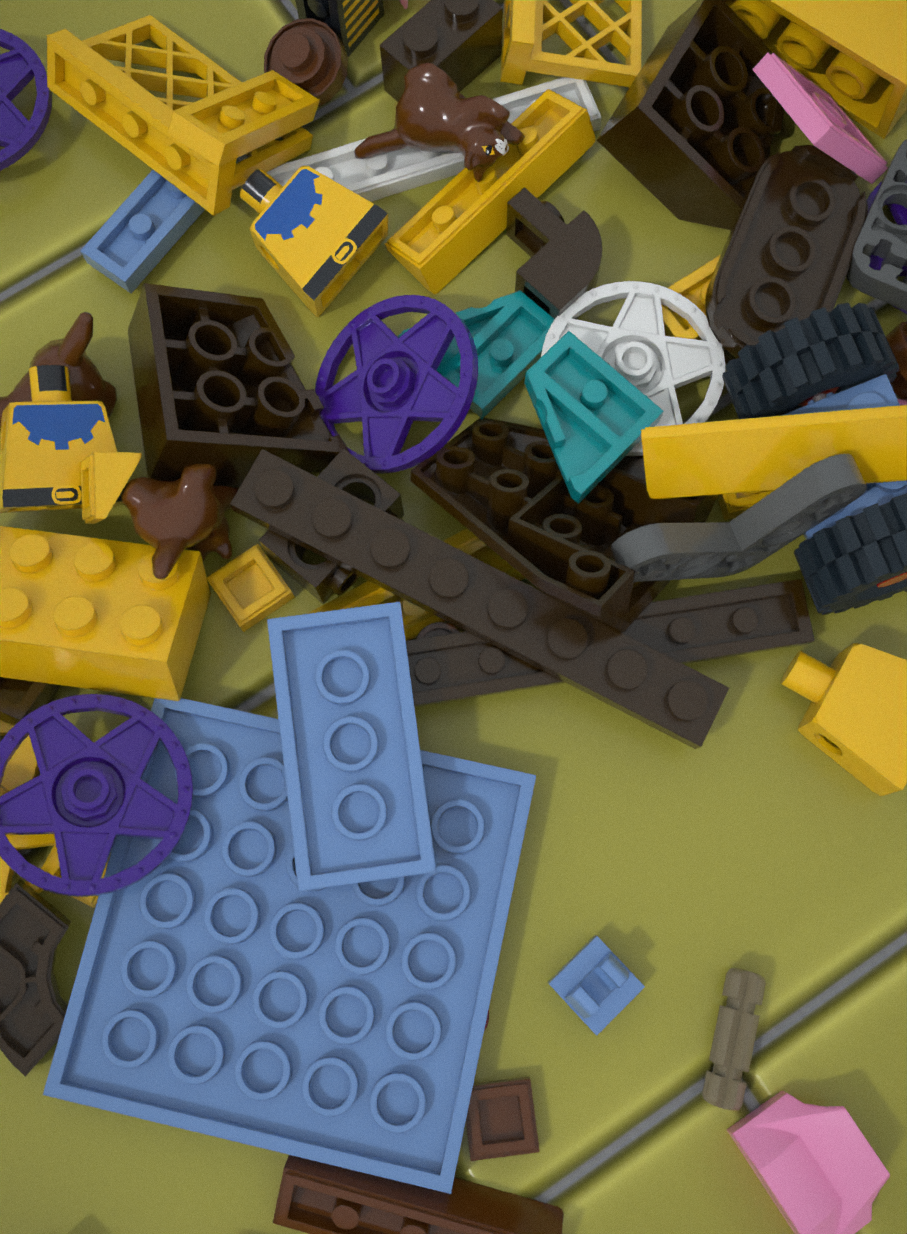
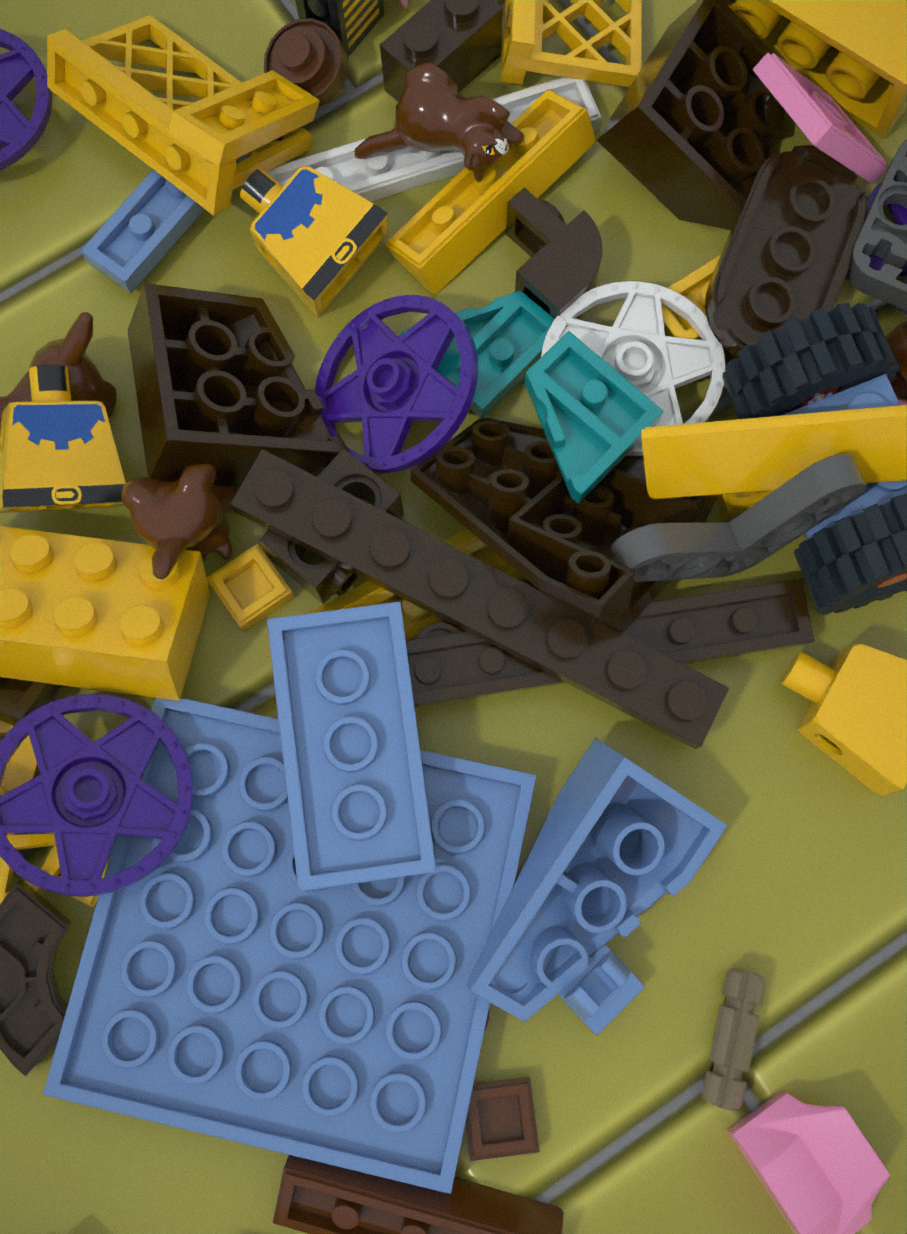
(103, 481): yellow slope -> none
(596, 866): none -> medium blue wedge

